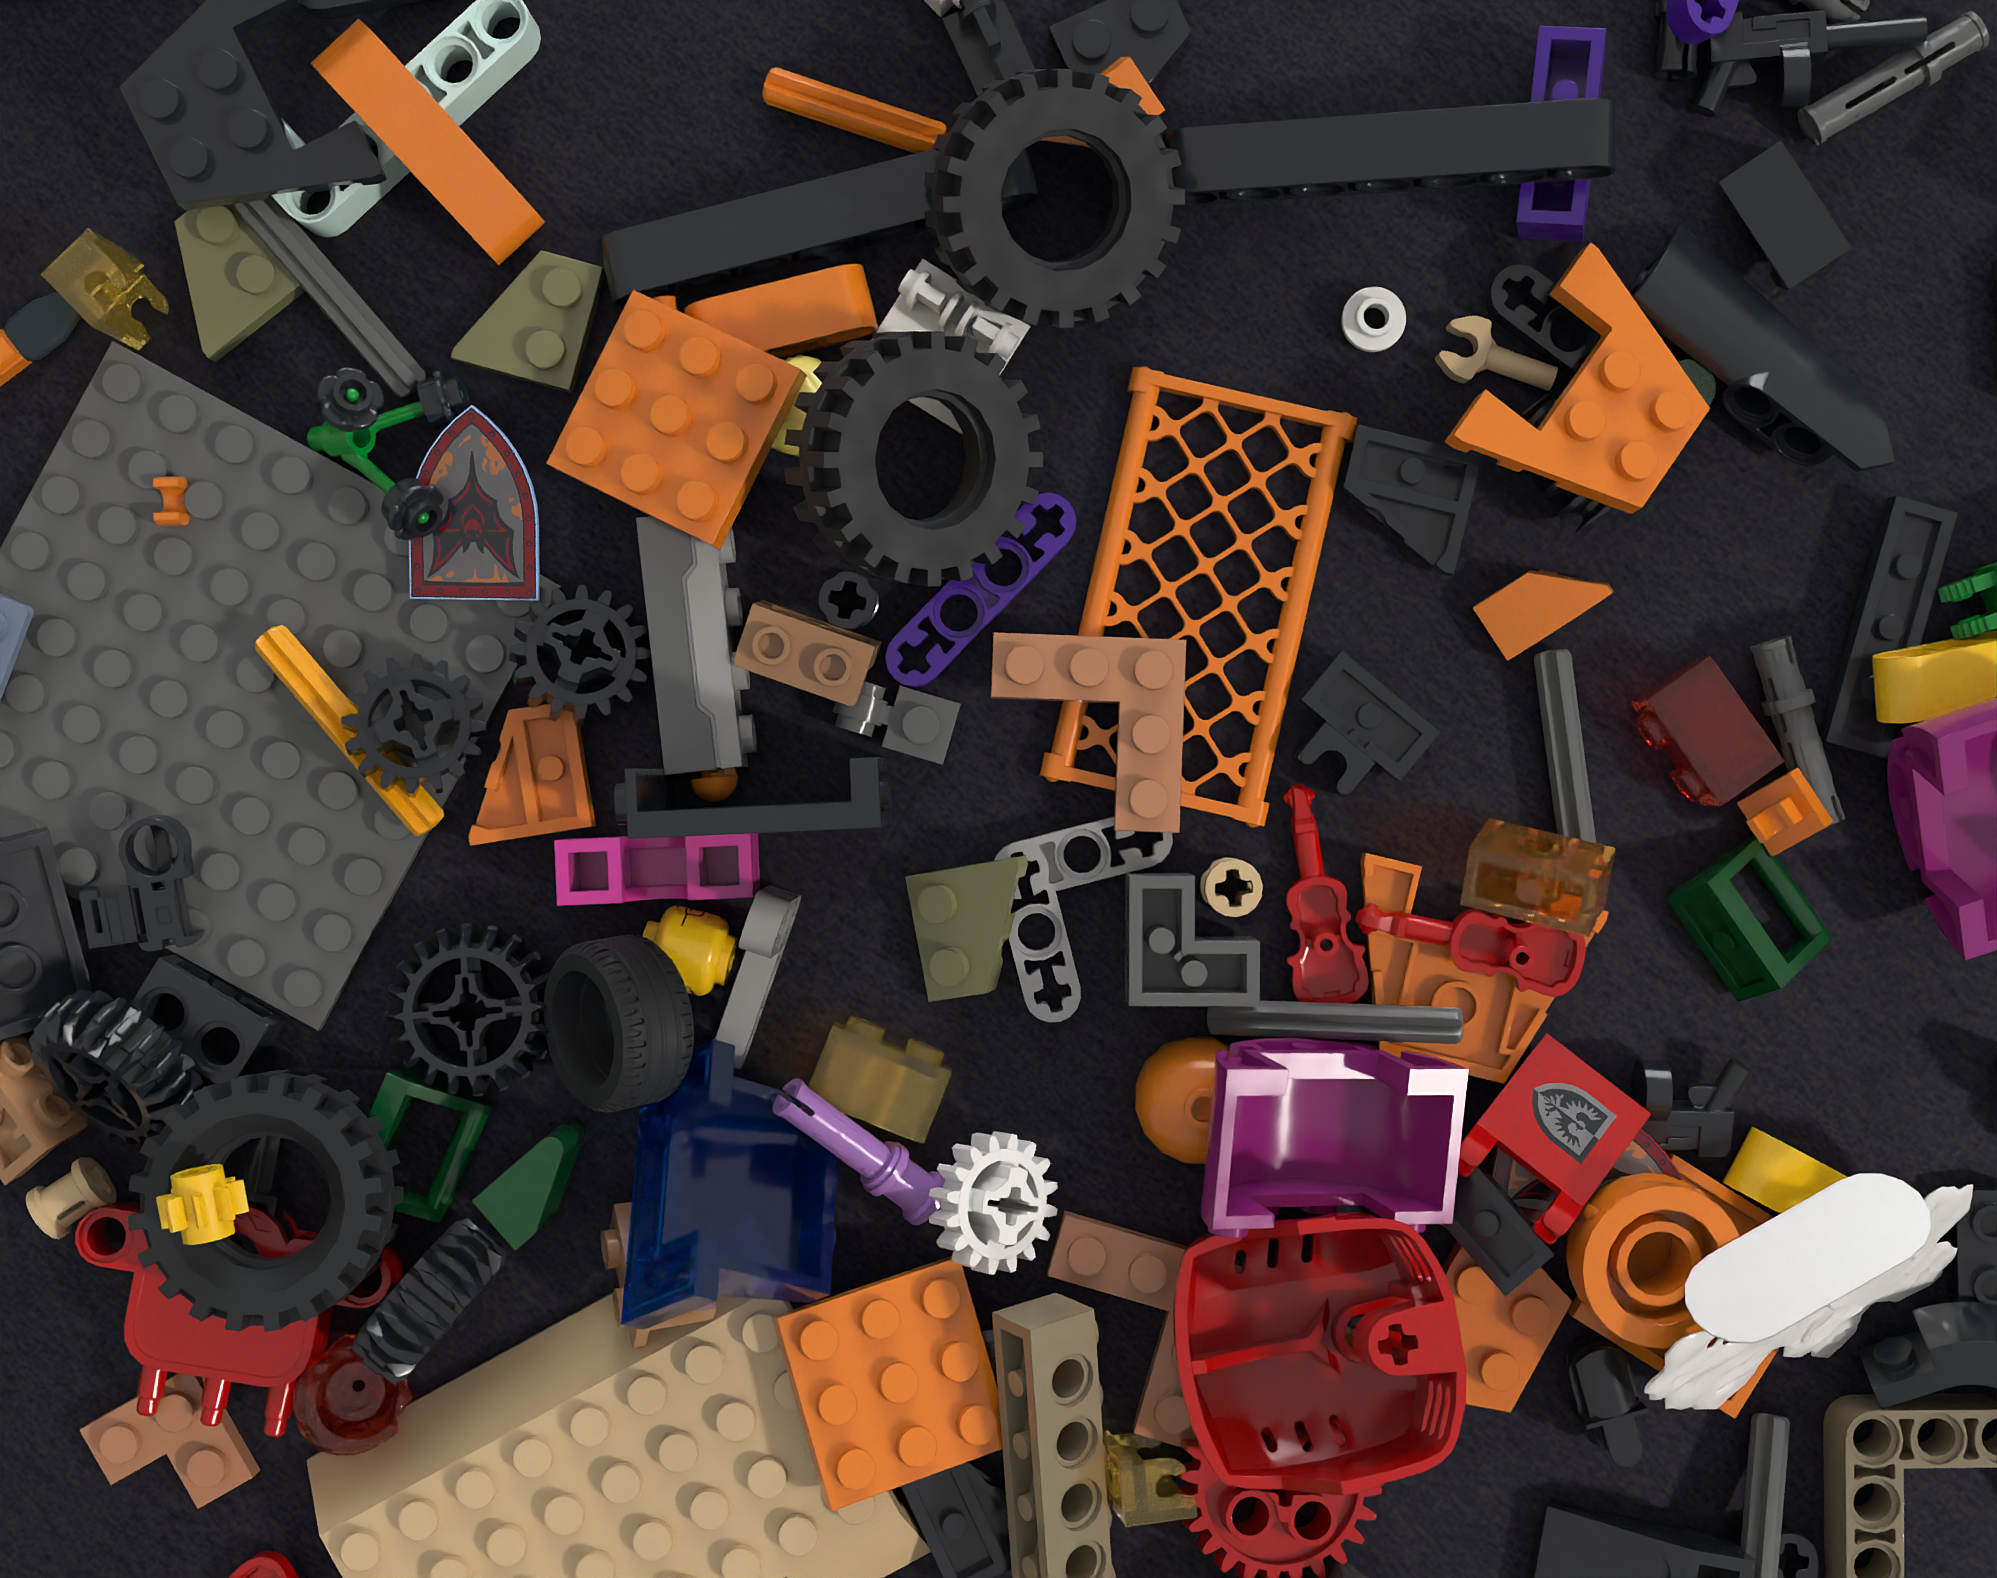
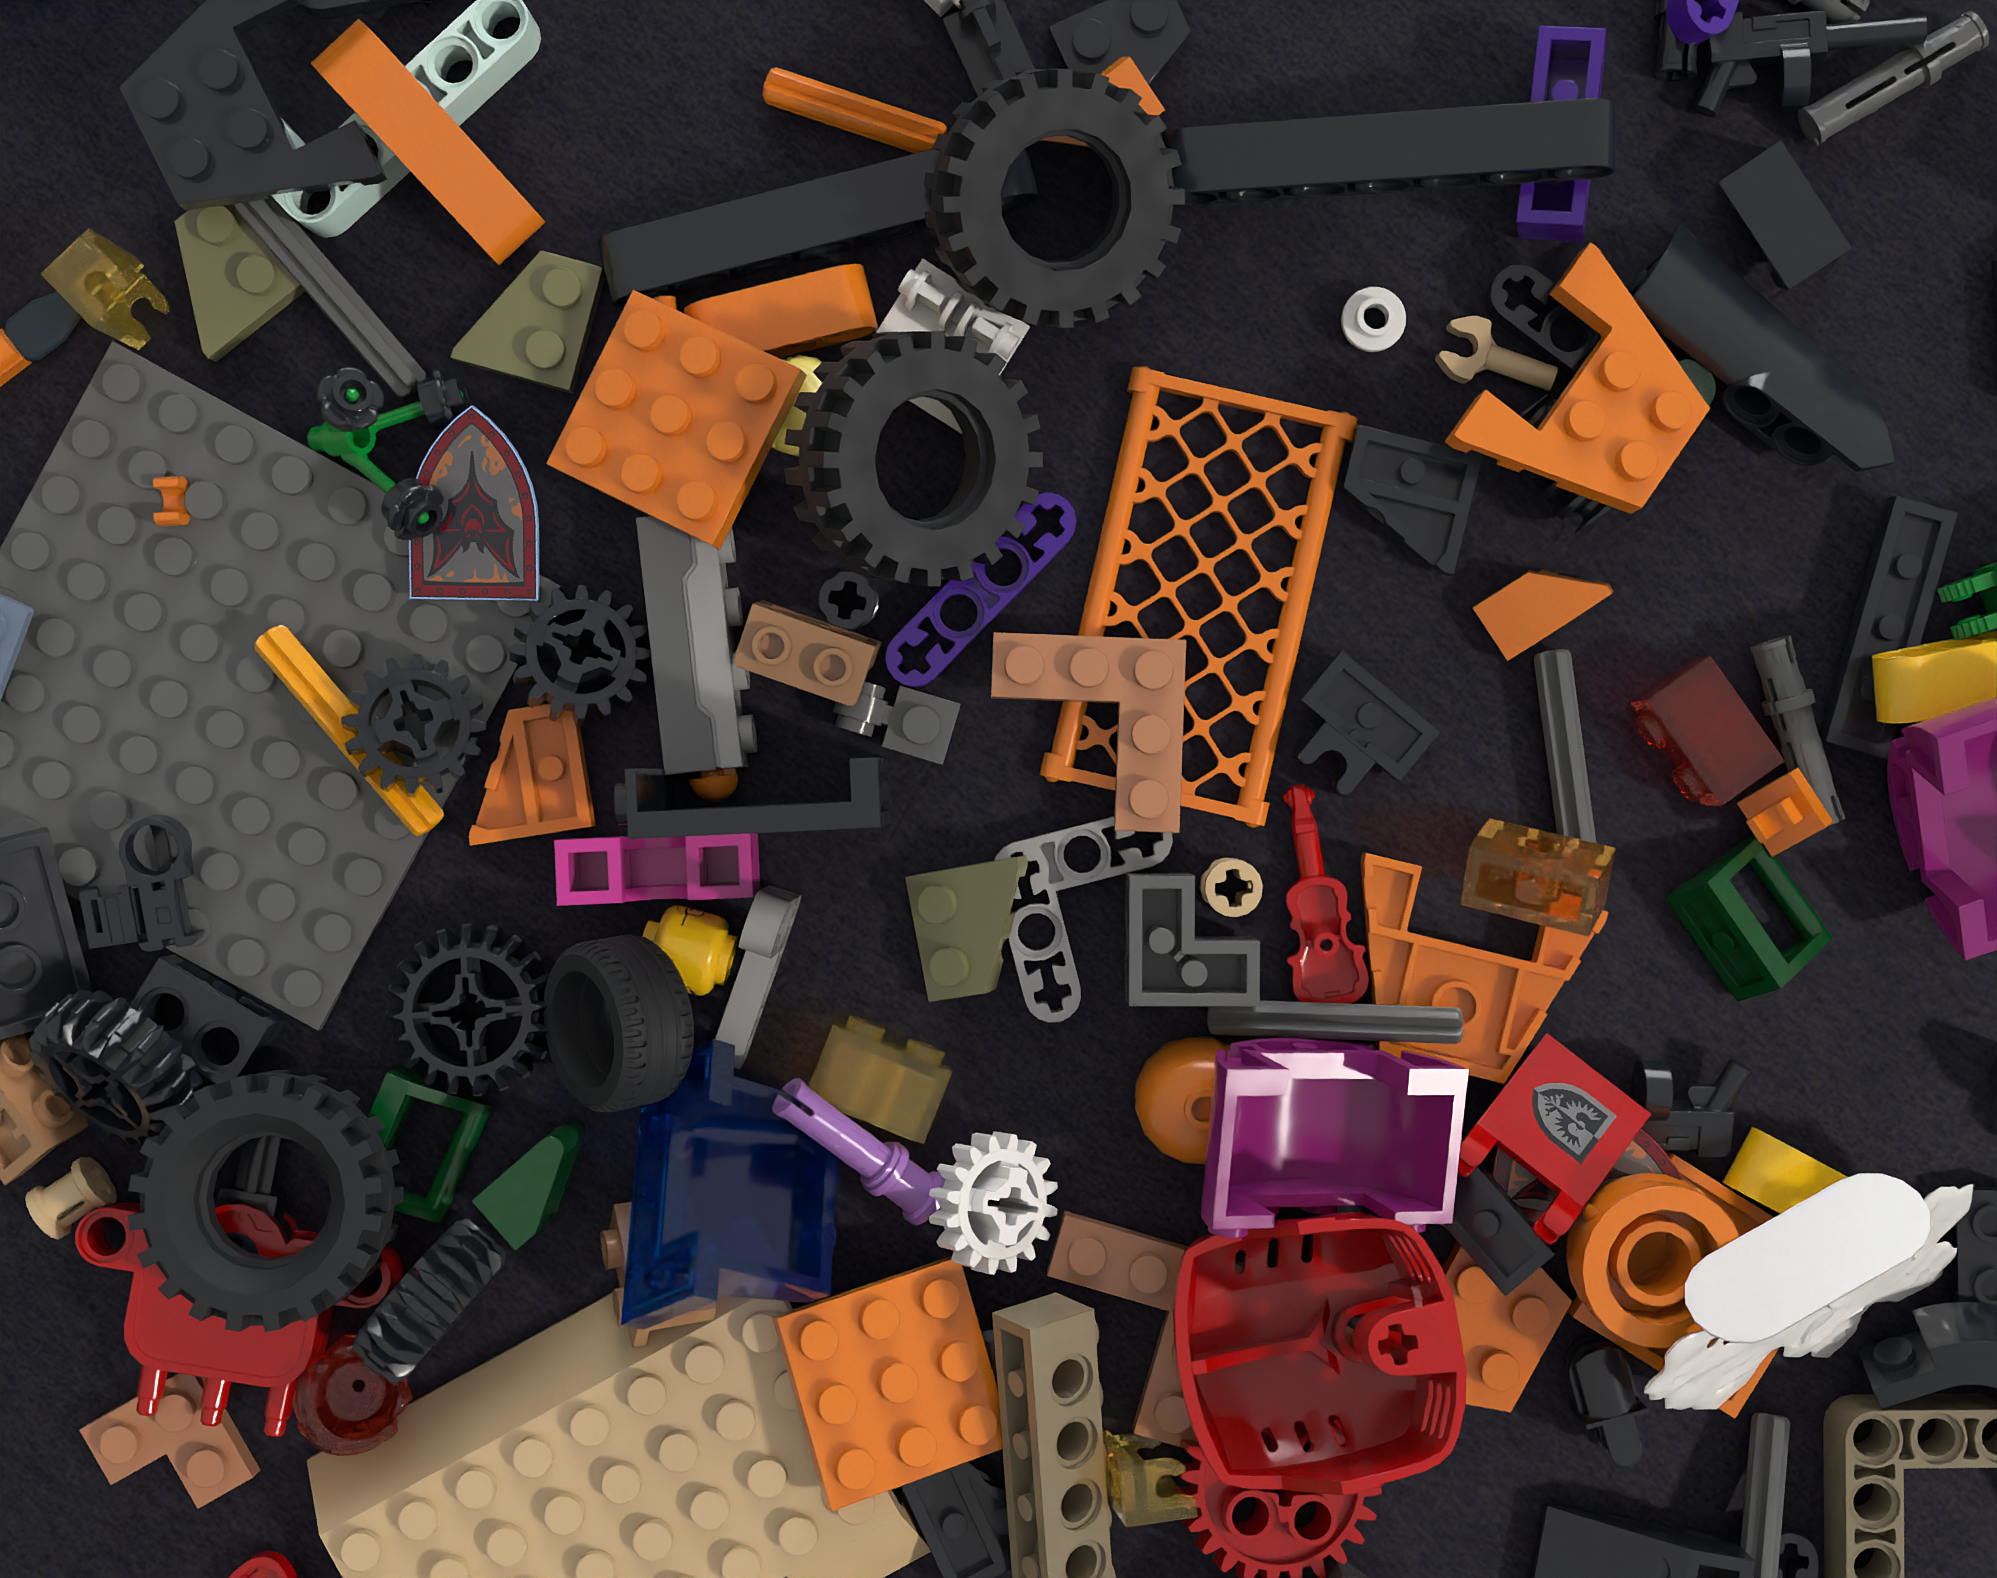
(202, 1204): yellow gear -> none
(1480, 942): red piece -> none

